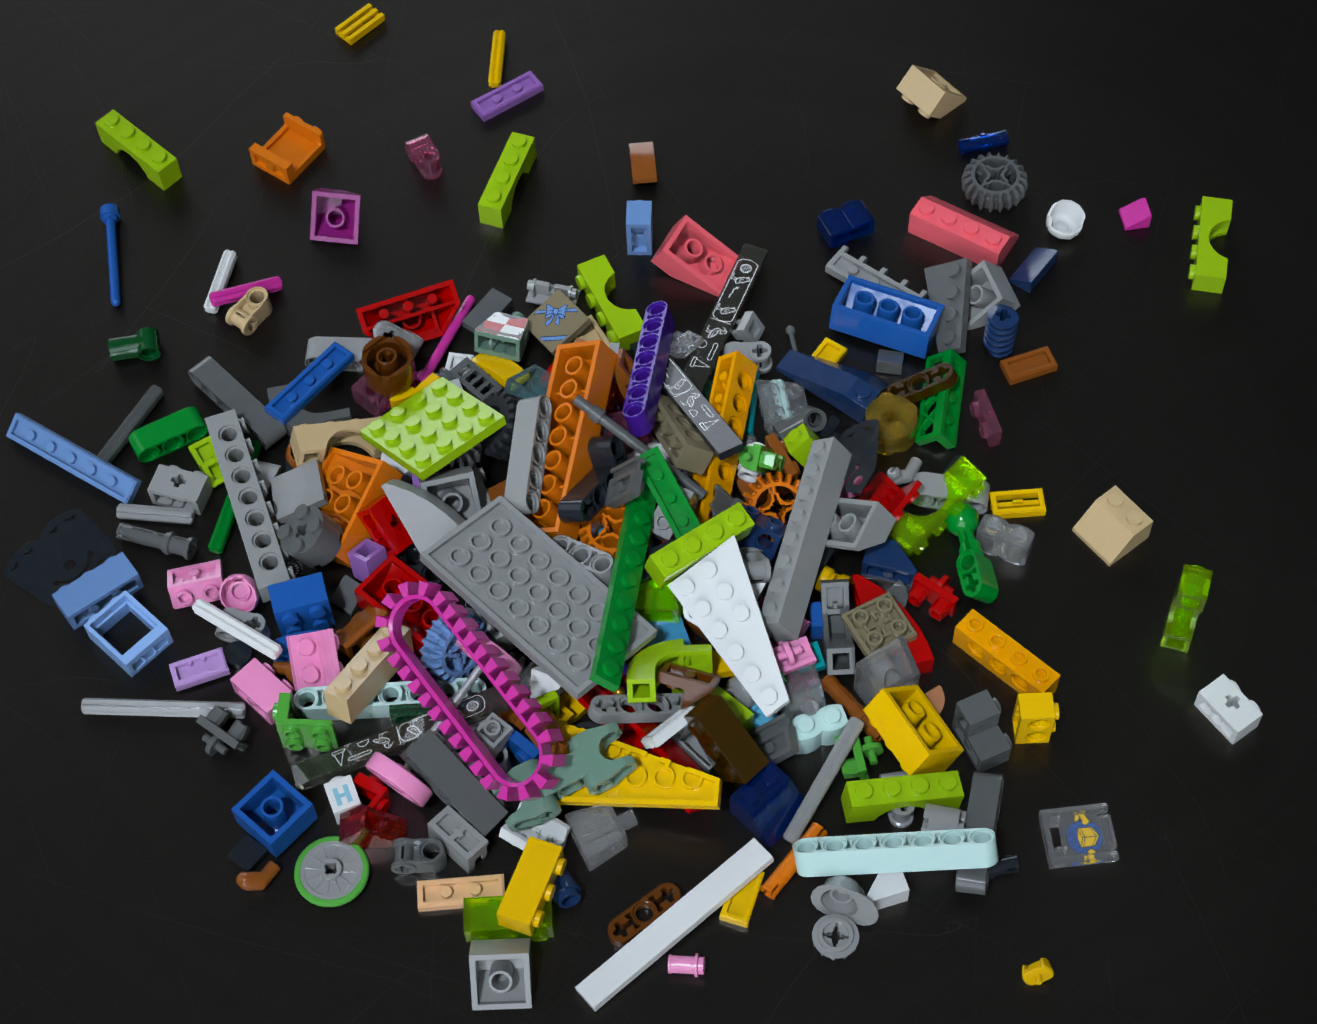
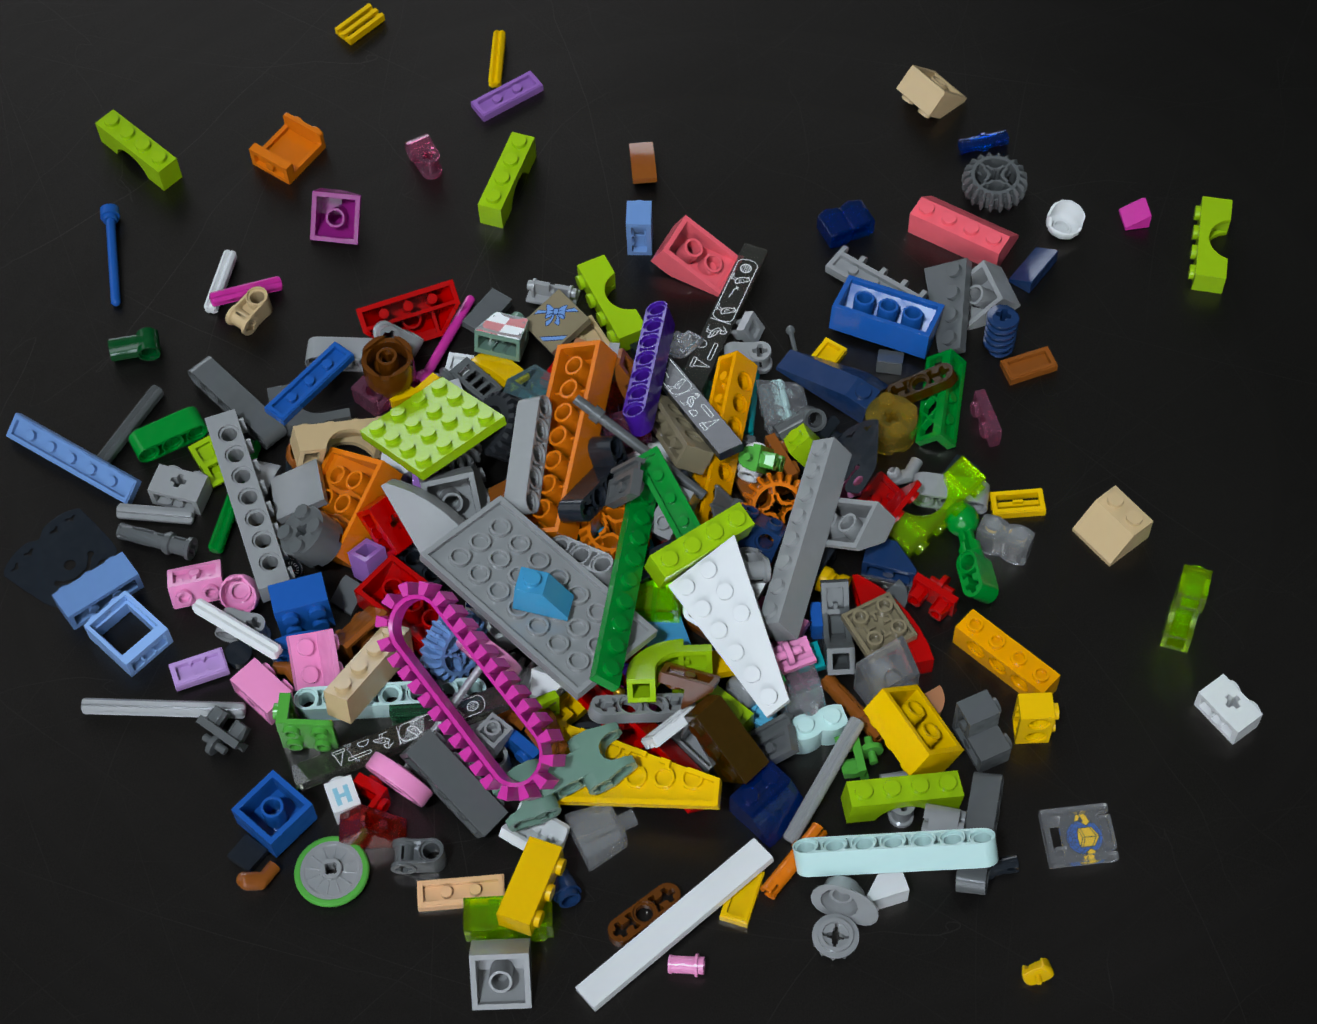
(458, 837): light grey hinge -> none
(541, 594): none -> dark azure slope

